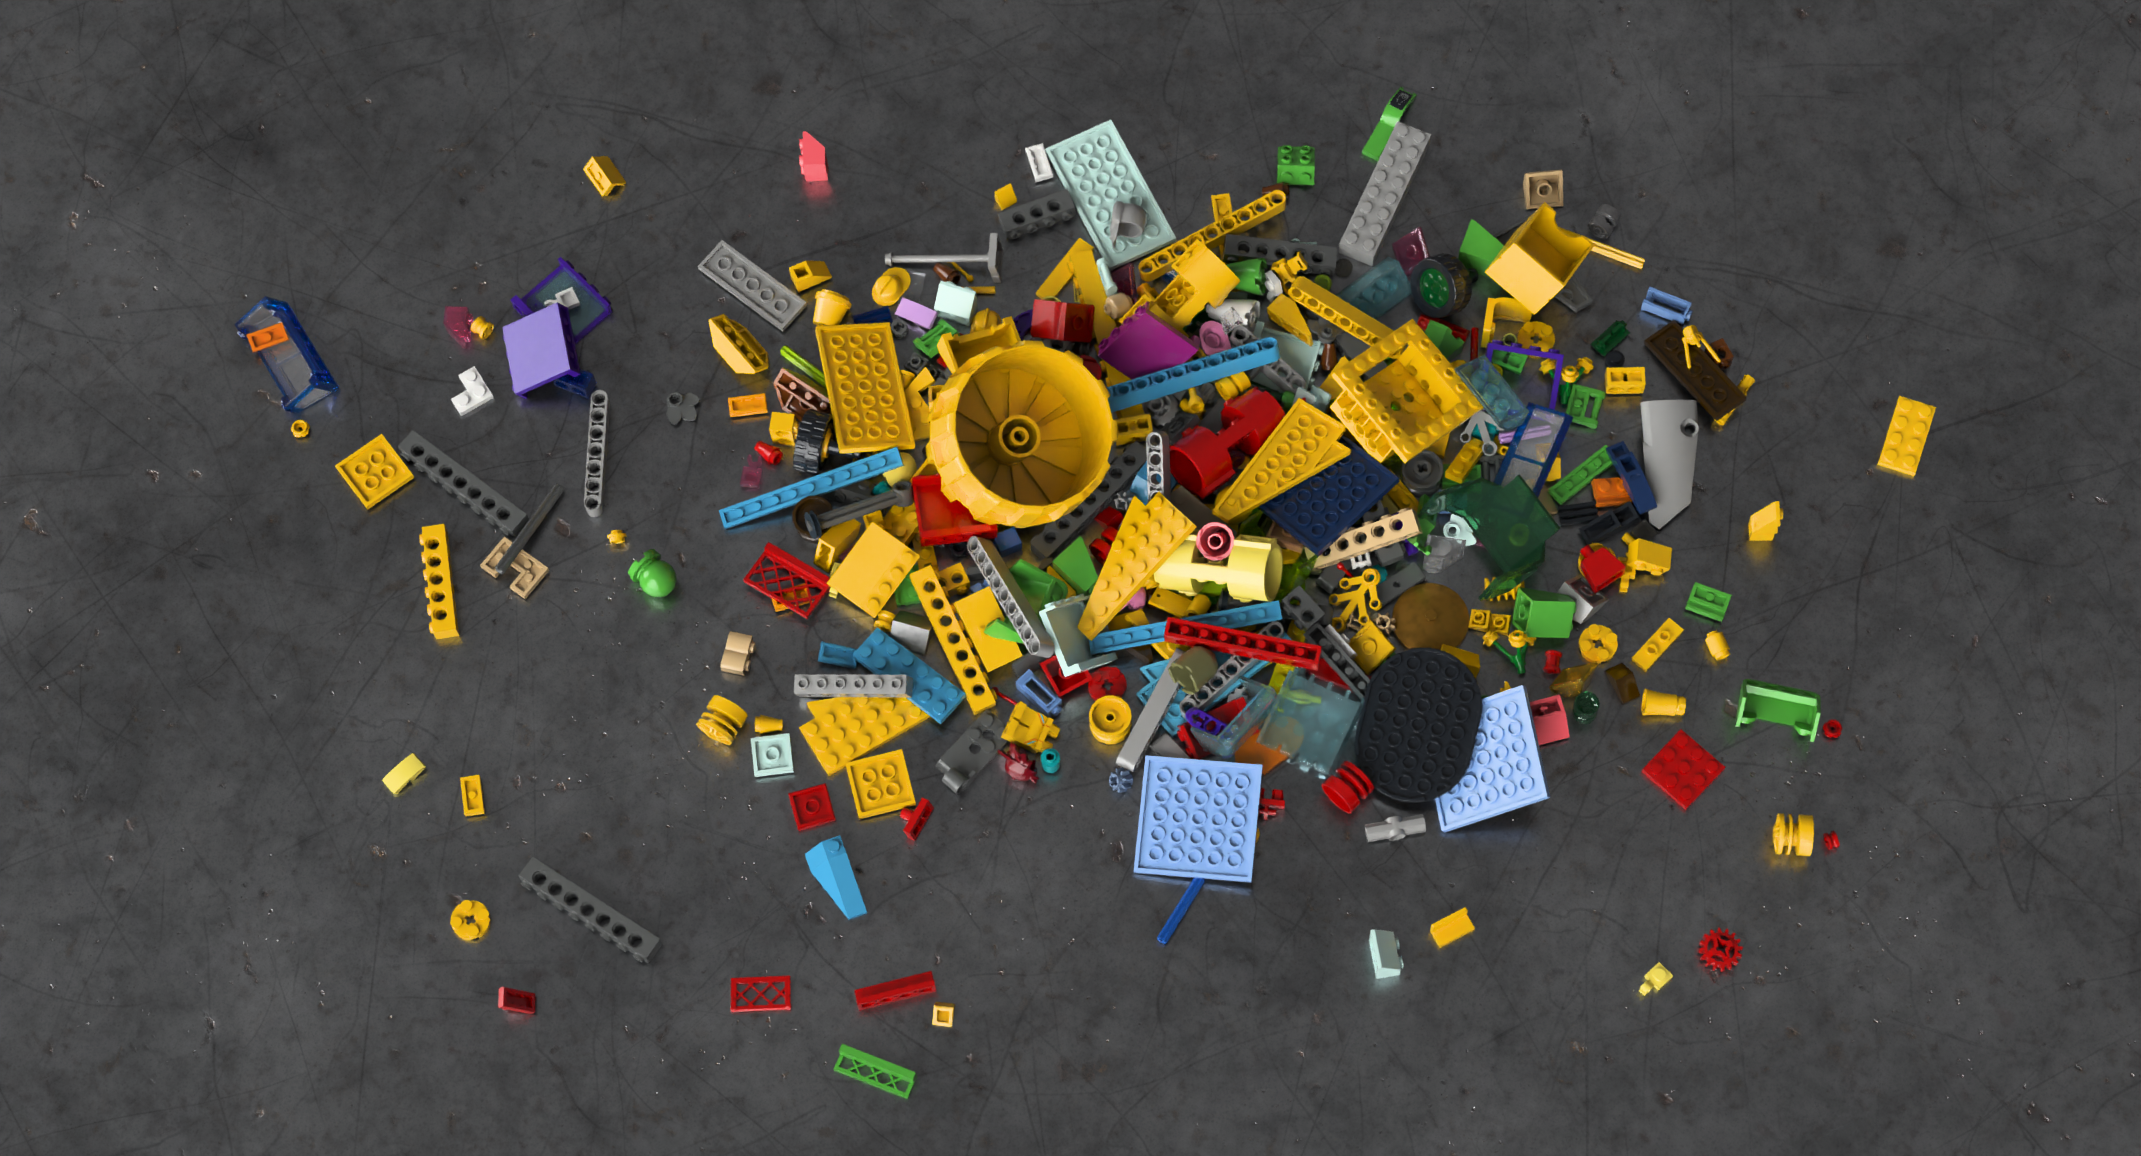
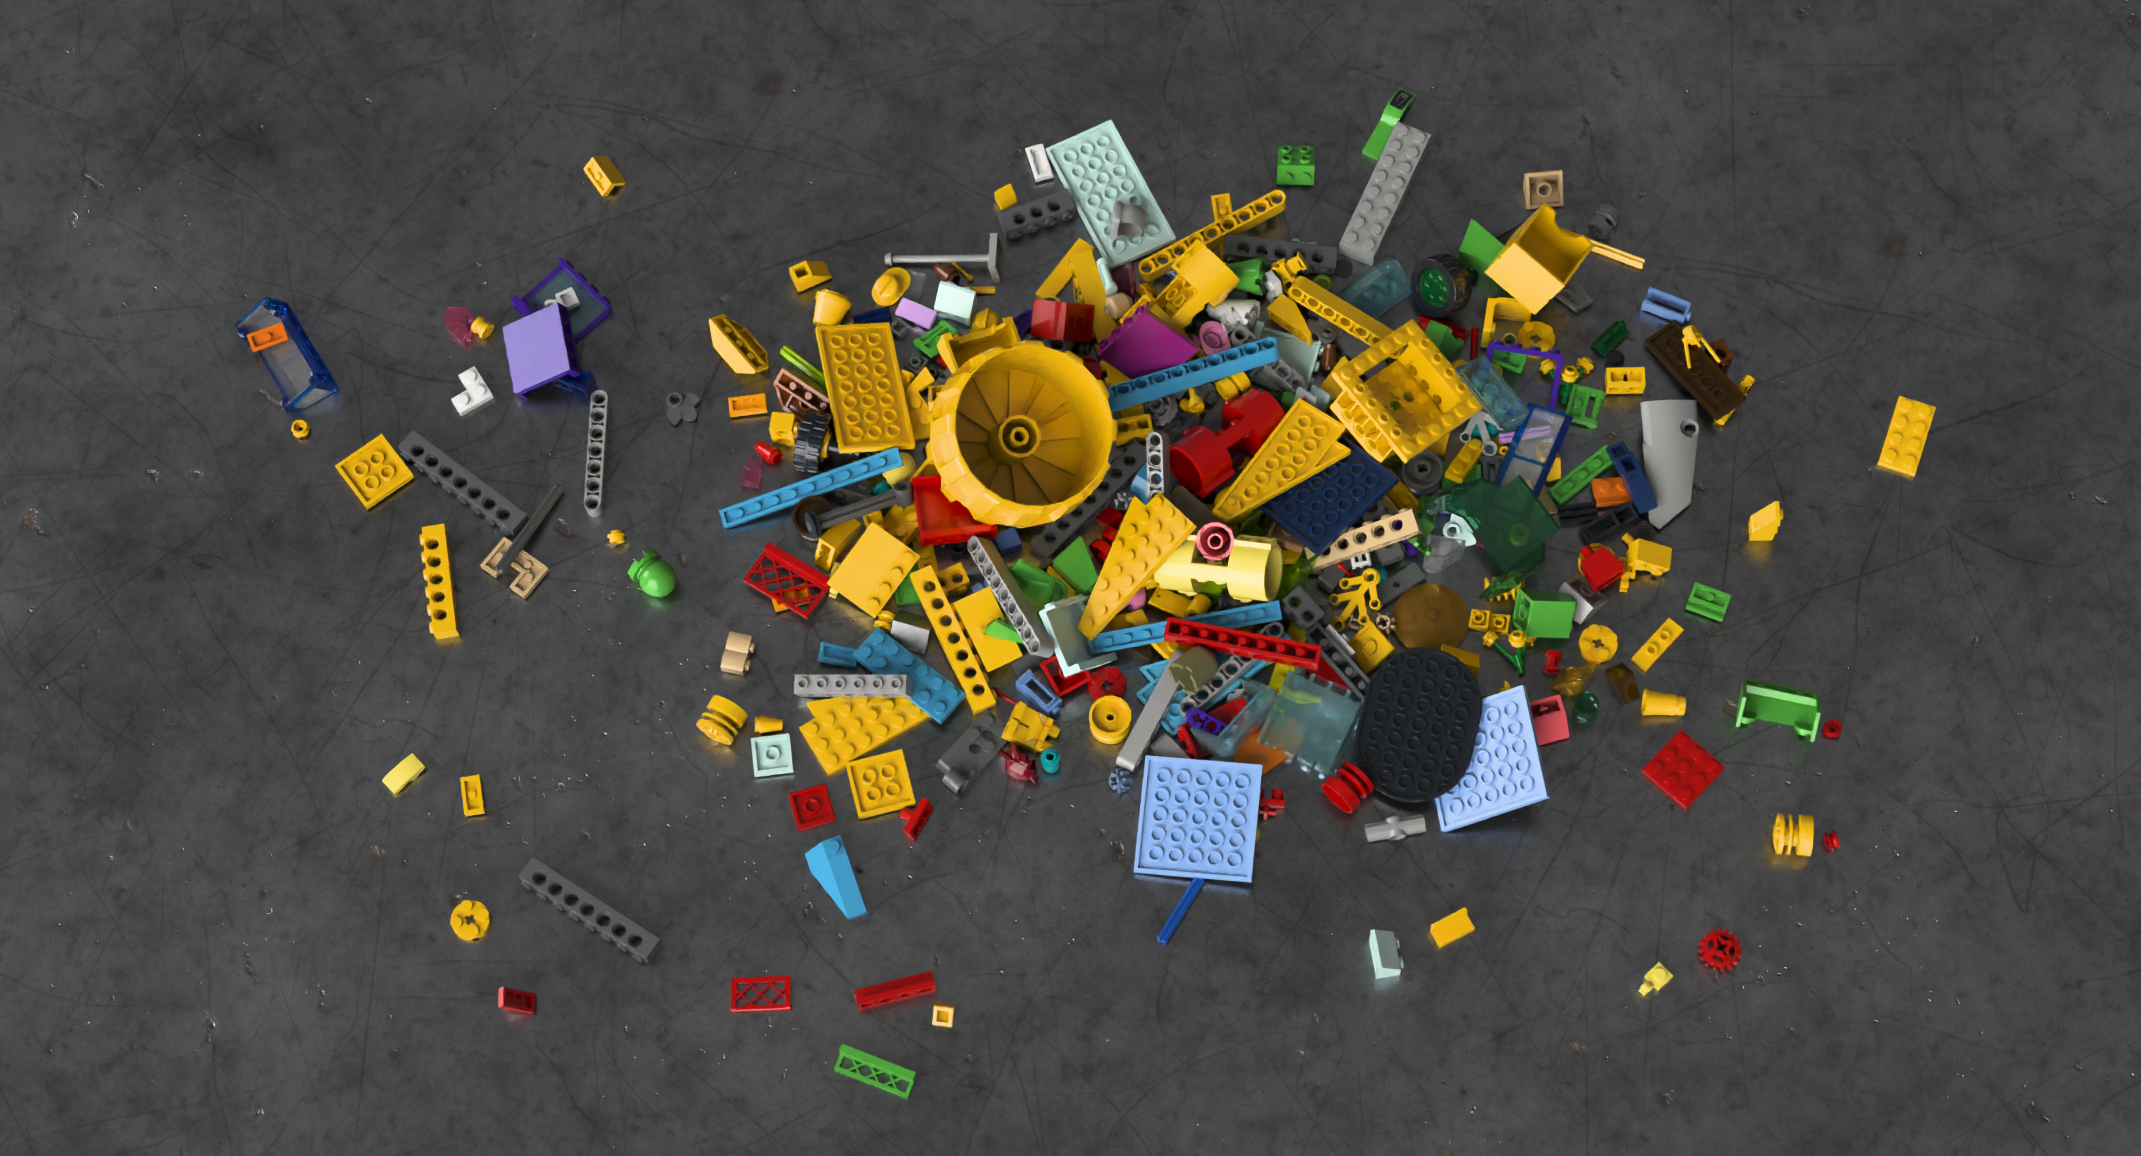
(752, 285): light grey plate -> none
(813, 159): coral slope -> none
(1280, 186): reddish brown cone -> none
(1411, 250): clear pink slope -> none
(1717, 645): yellow brick -> none

